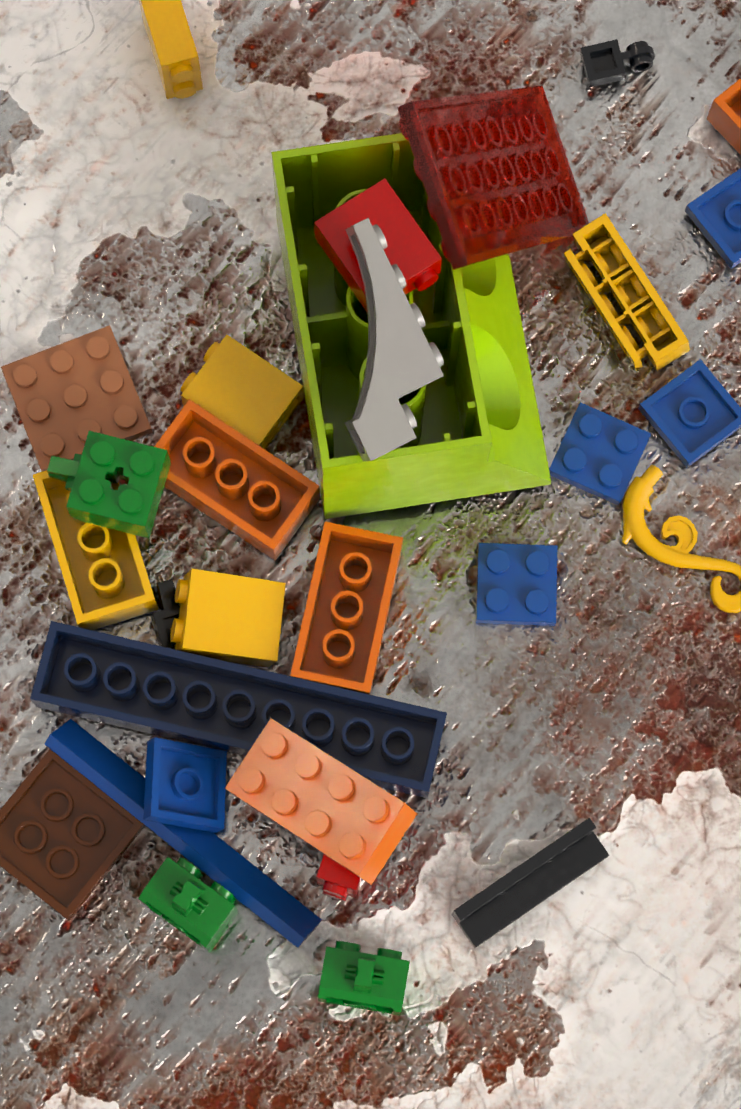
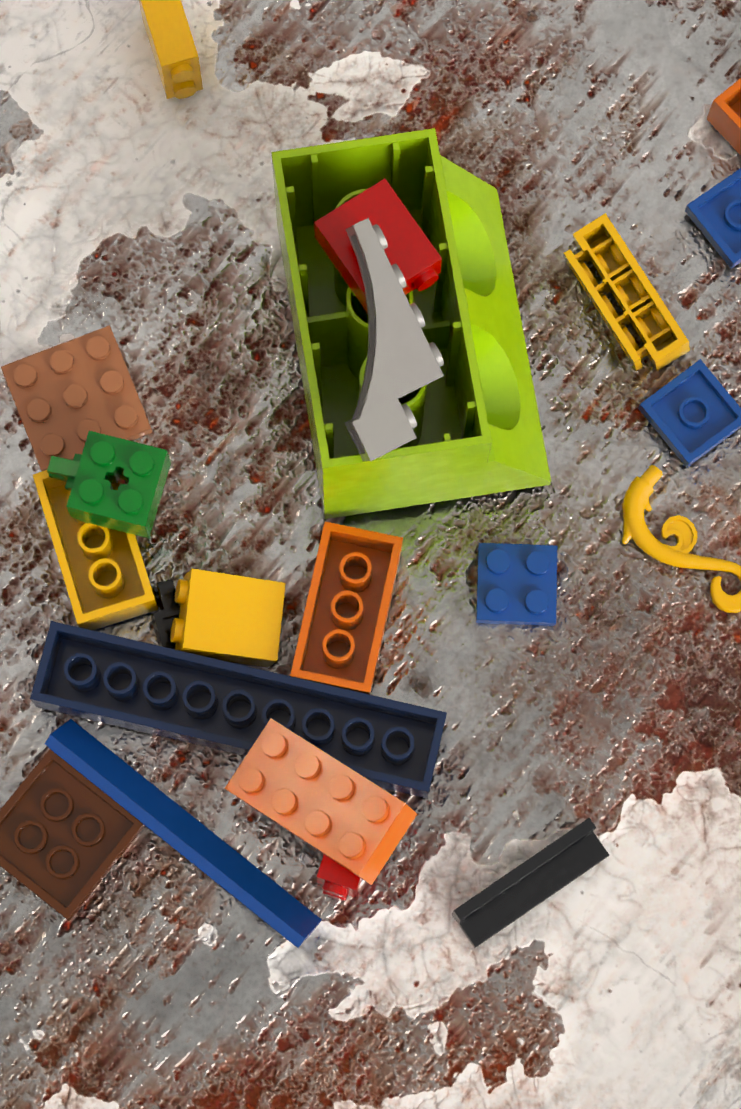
(185, 785): blue plate -> none
(190, 904): green hinge -> none
(236, 480): orange brick -> none
(243, 391): yellow brick -> none
(363, 978): green hinge -> none
(493, 172): clear red plate -> none
(599, 453): blue plate -> none
(605, 61): black plate -> none

